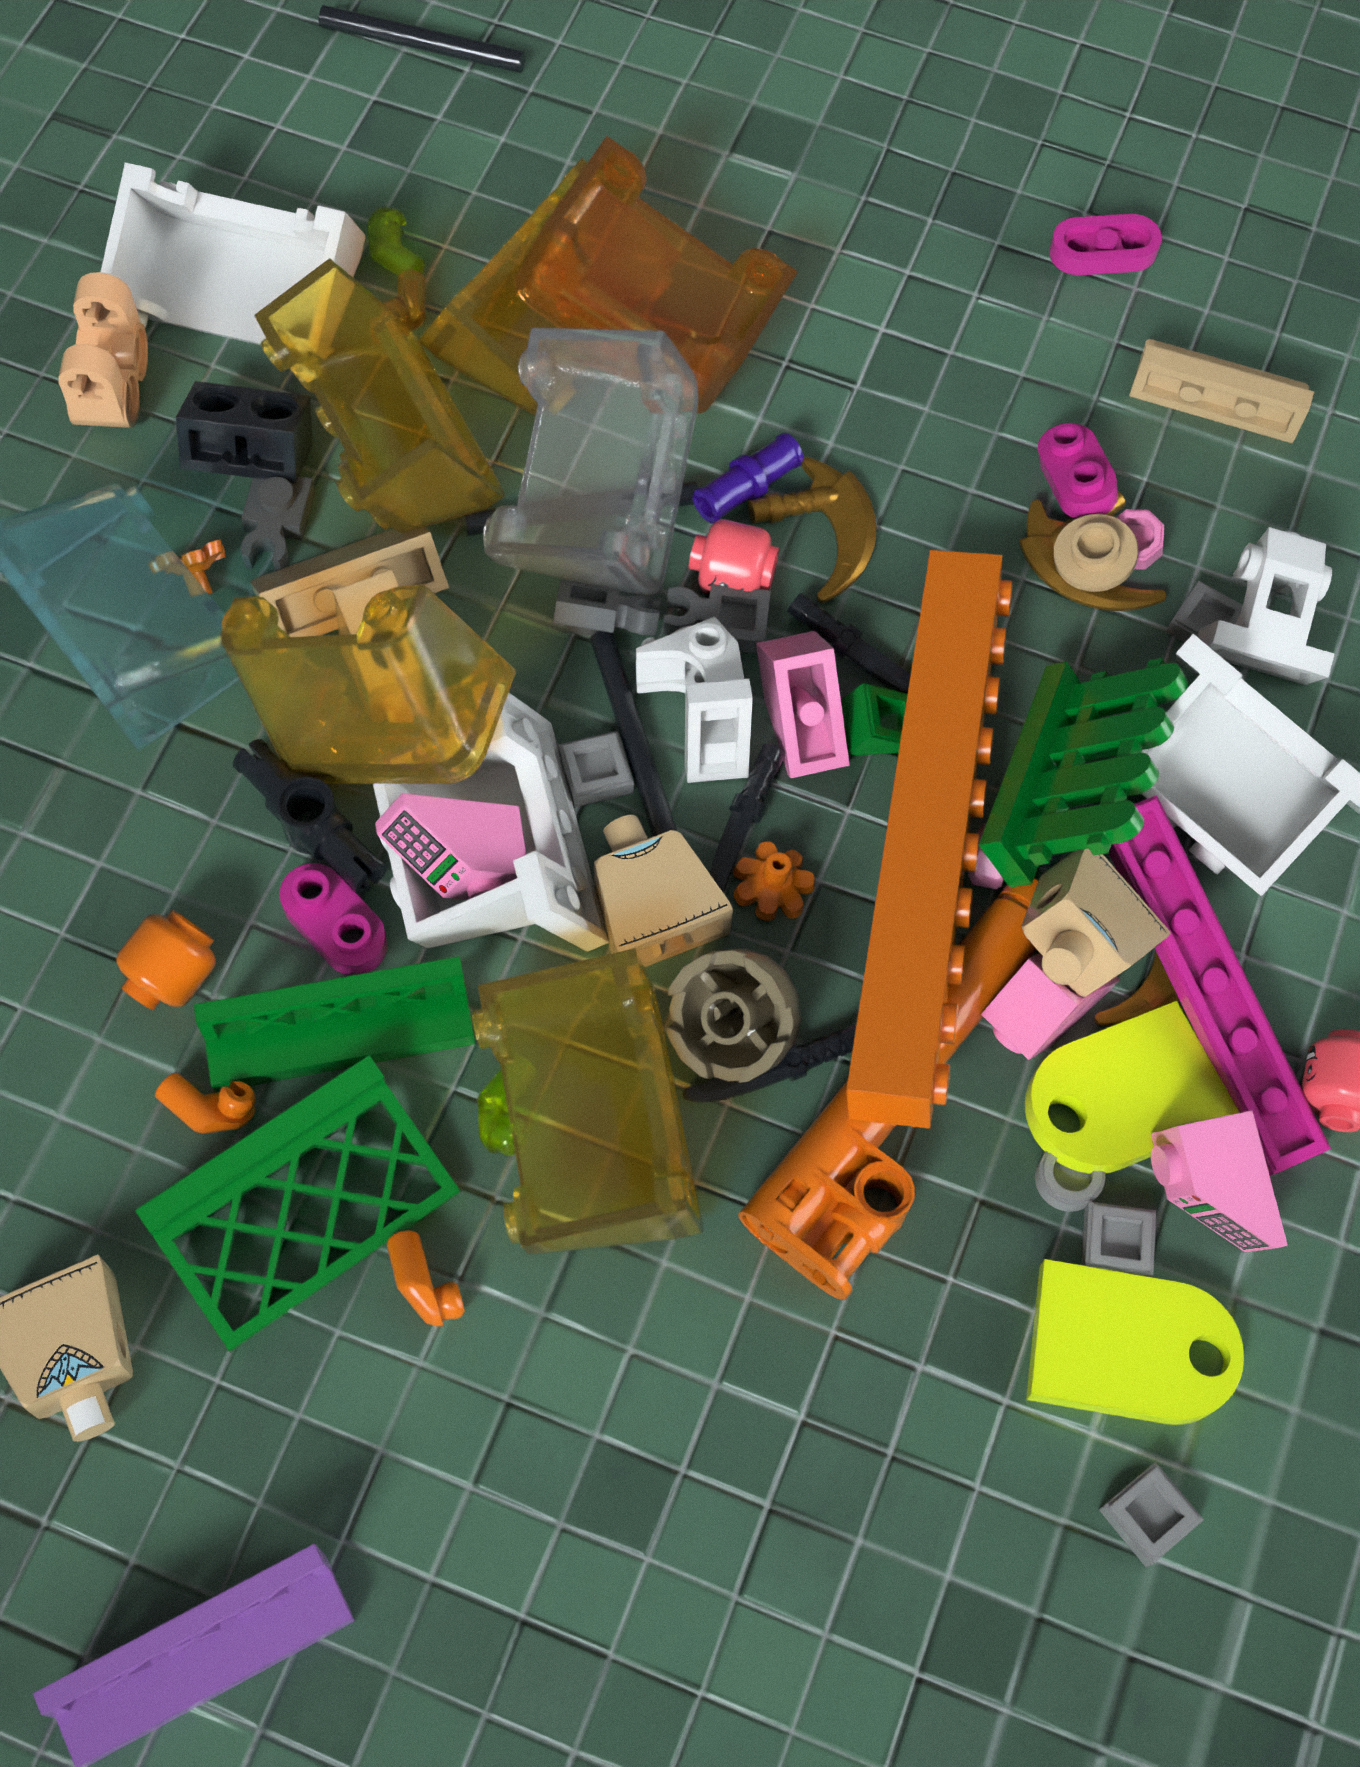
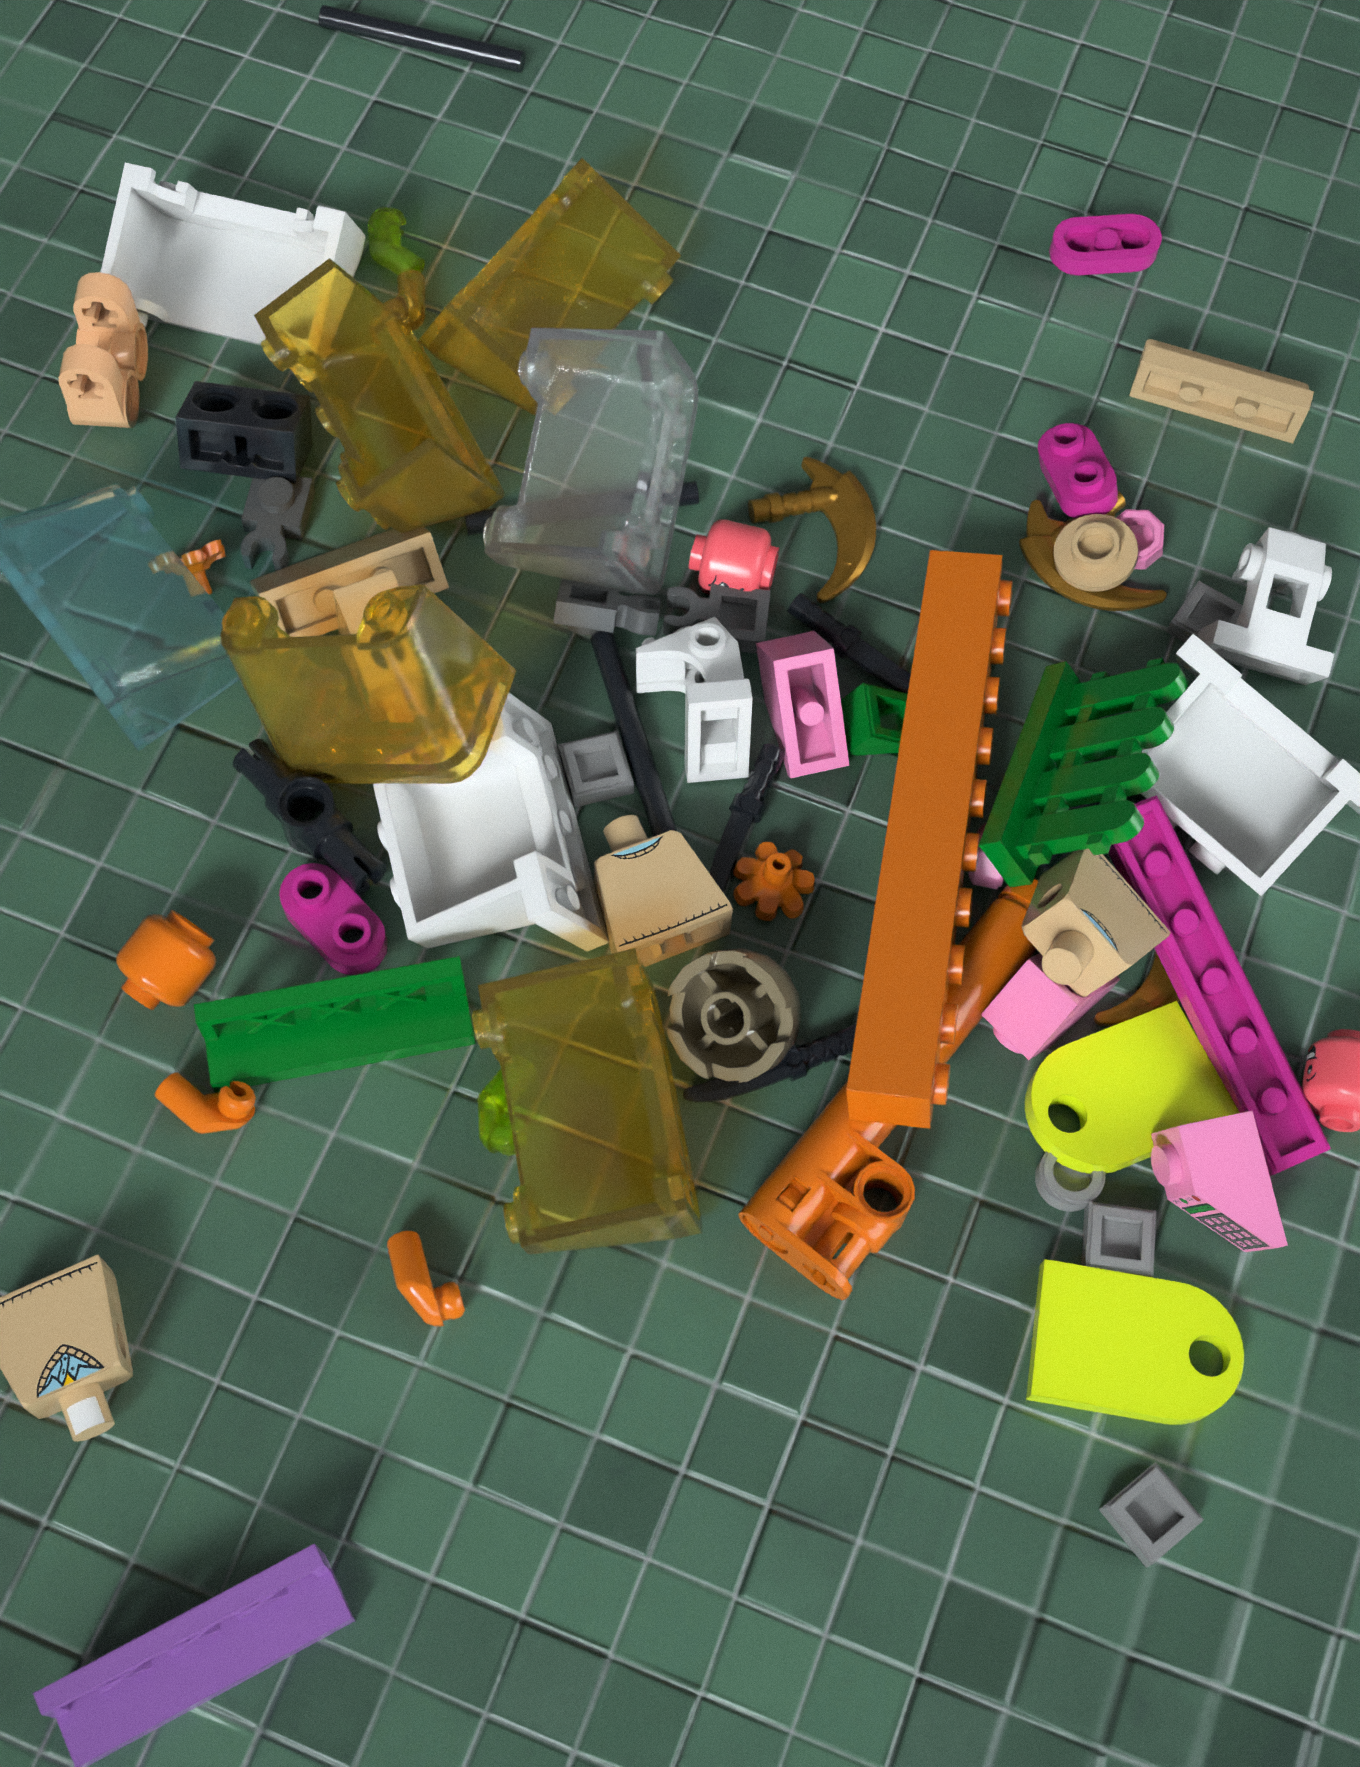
(265, 1153): green fence -> none
(455, 843): bright pink slope -> none
(628, 267): clear orange windscreen -> none
(748, 477): dark purple pin -> none

